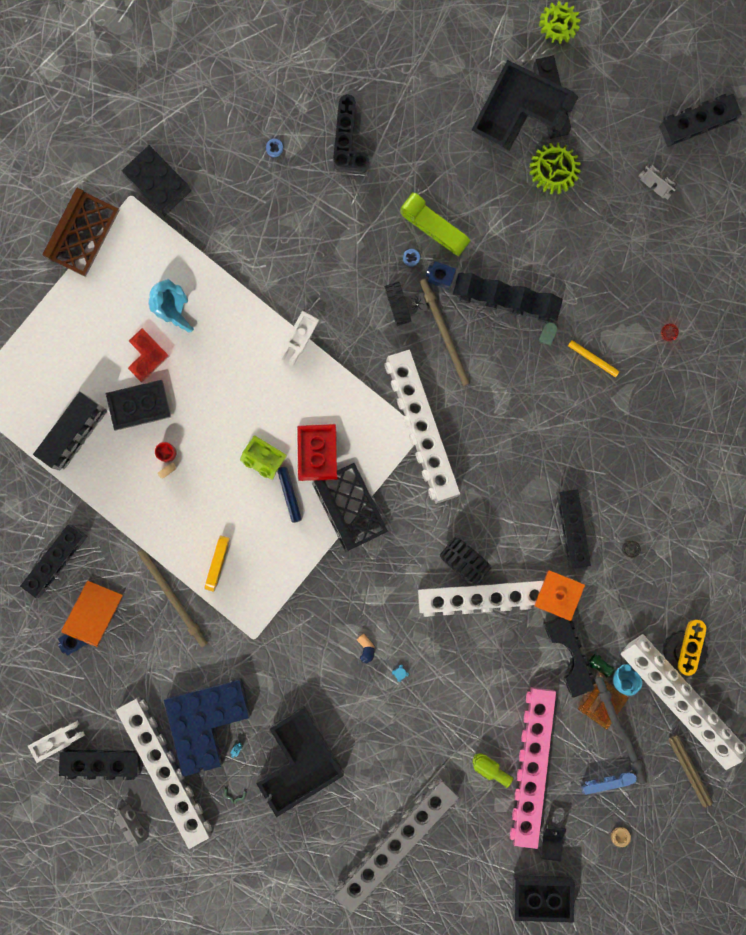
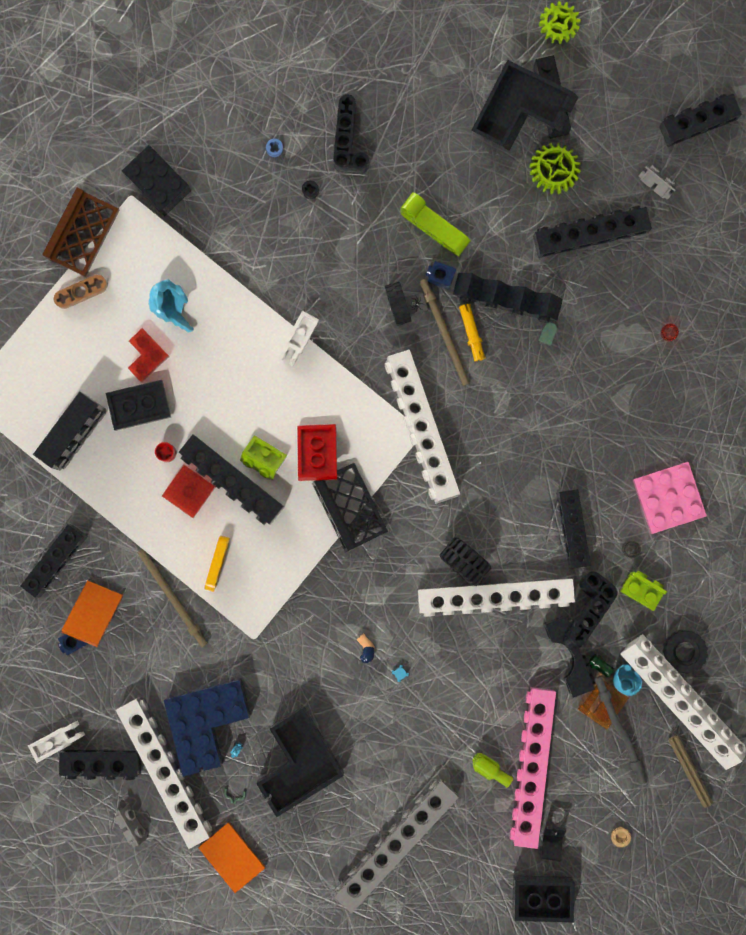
(70, 302): none -> medium nougat beam
(167, 470): tan tile -> none
(188, 491): none -> clear red plate
(195, 445): none -> black brick
(231, 857): none -> orange tile
(289, 494): dark blue axle -> none
(315, 192): none -> black bush
(409, 252): medium blue bush -> none
(472, 333): none -> yellow pin
(559, 595): orange plate -> none
(588, 613): none -> black beam
(593, 358): yellow bar -> none
(609, 783): medium blue hinge -> none
(638, 216): none -> black brick
(643, 590): none -> lime bracket
(669, 498): none -> bright pink plate
(682, 659): yellow beam -> none

